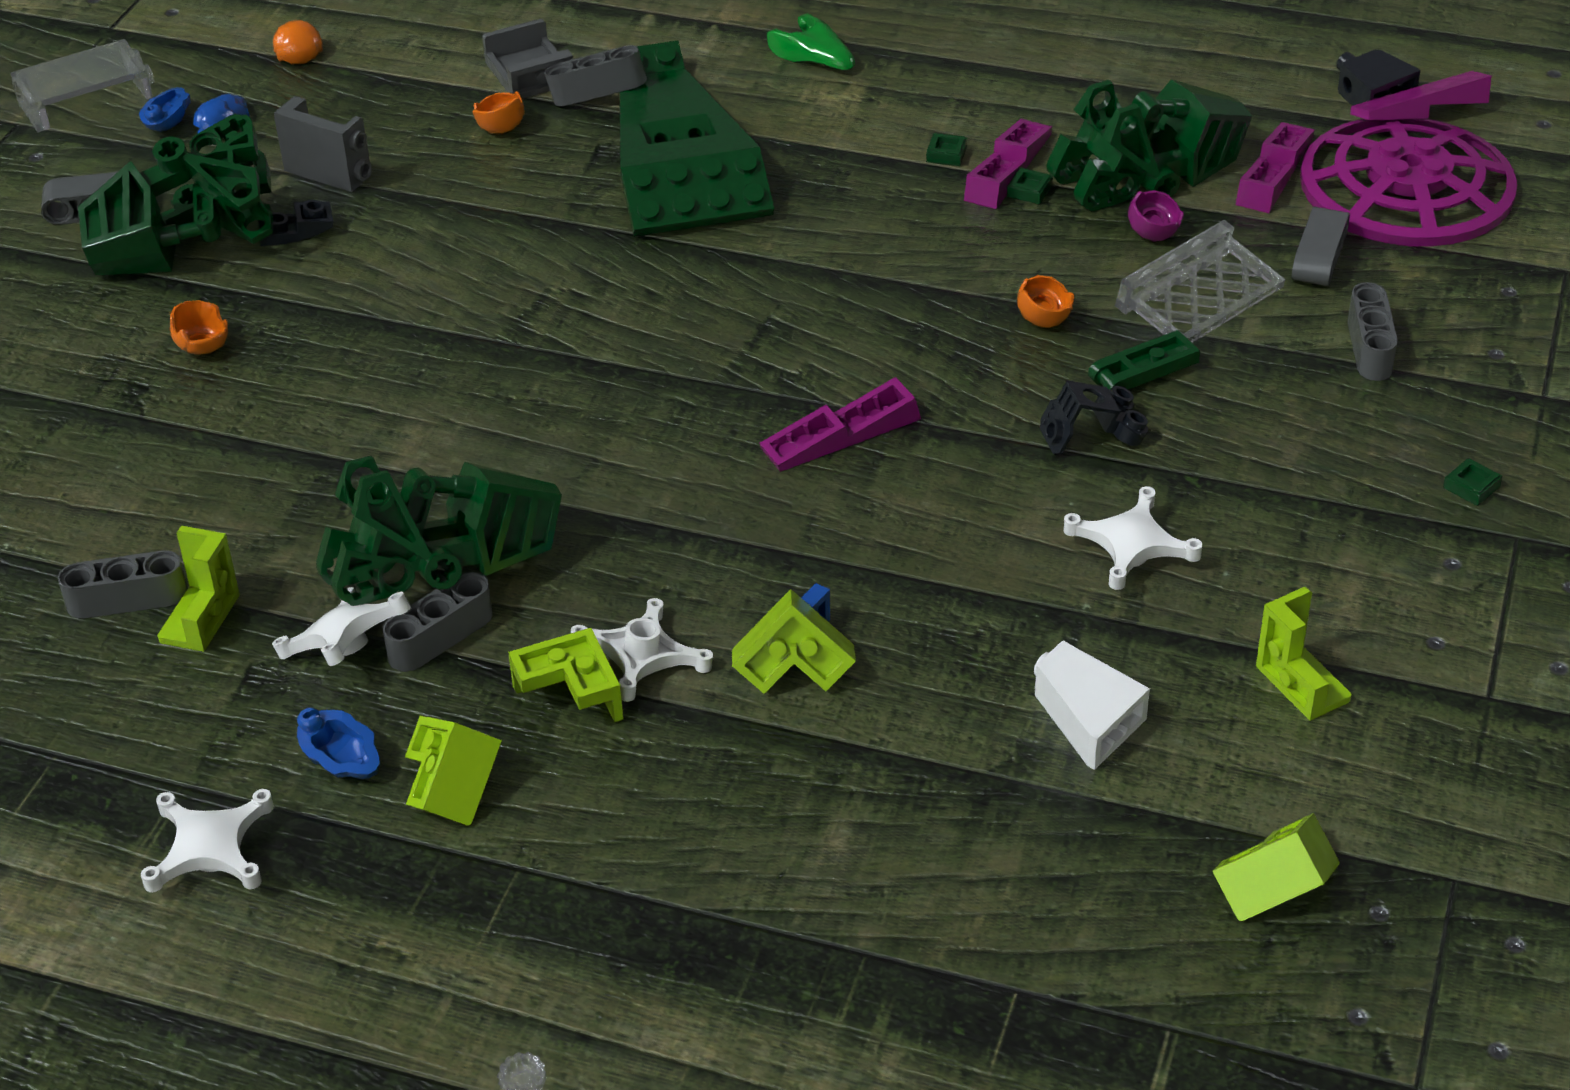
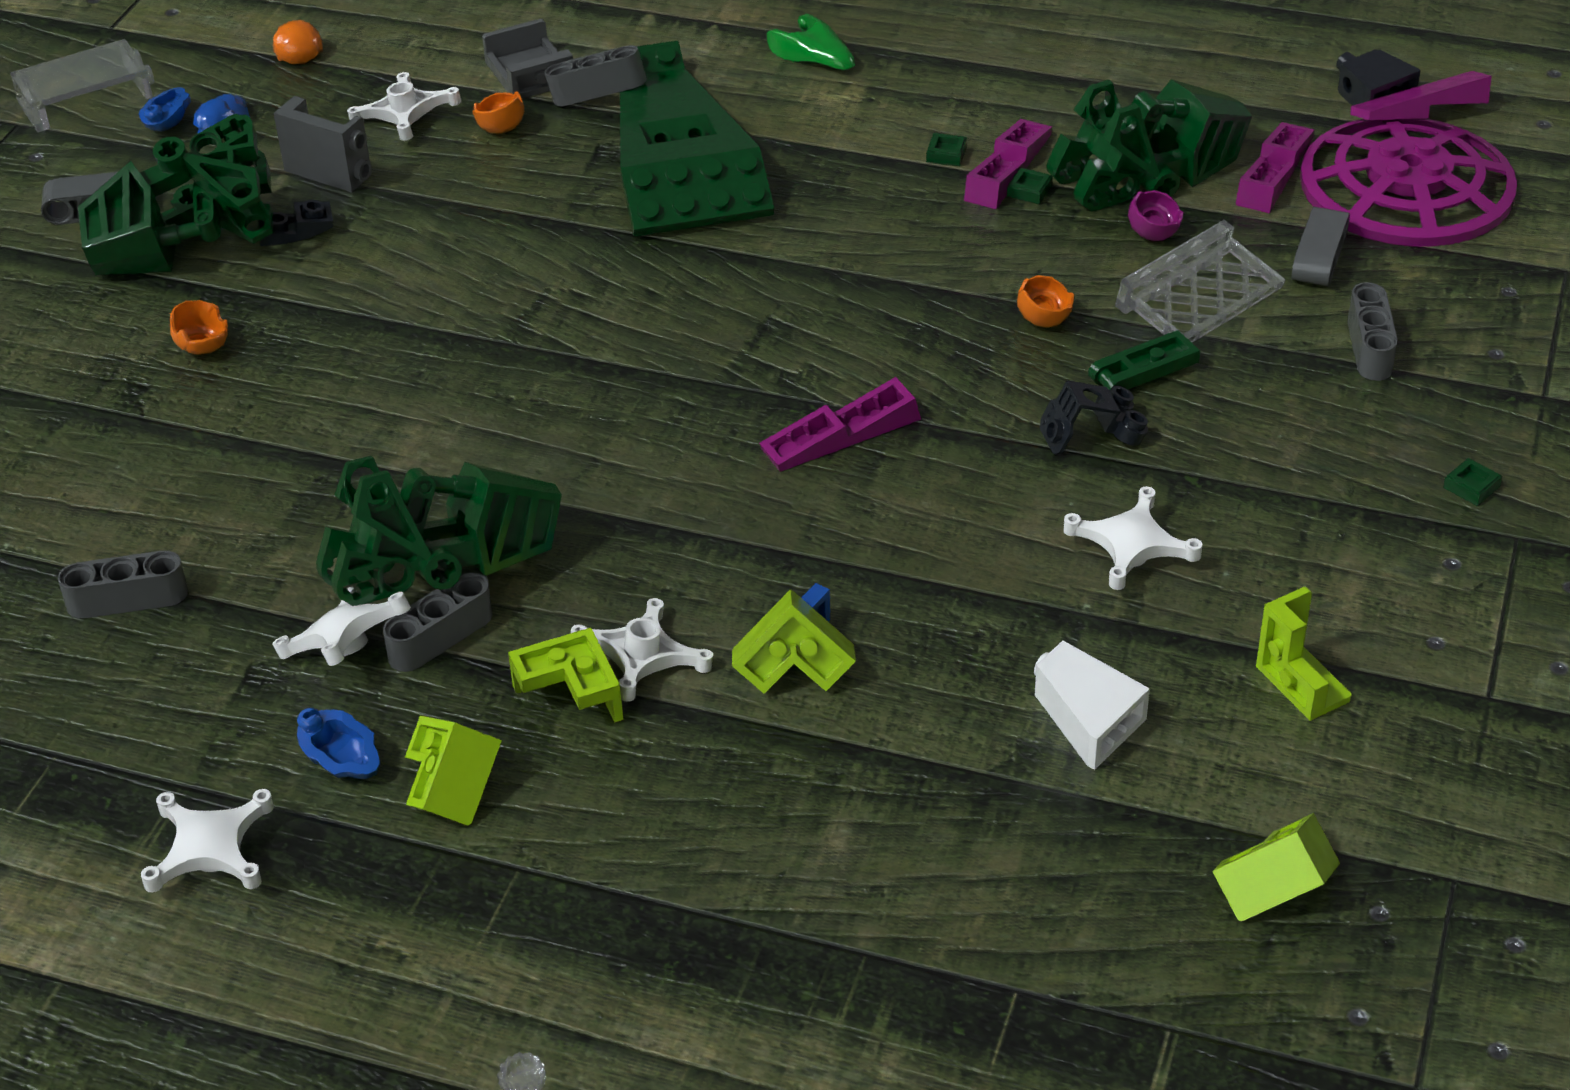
(210, 590): lime panel -> none
(405, 104): none -> white piece

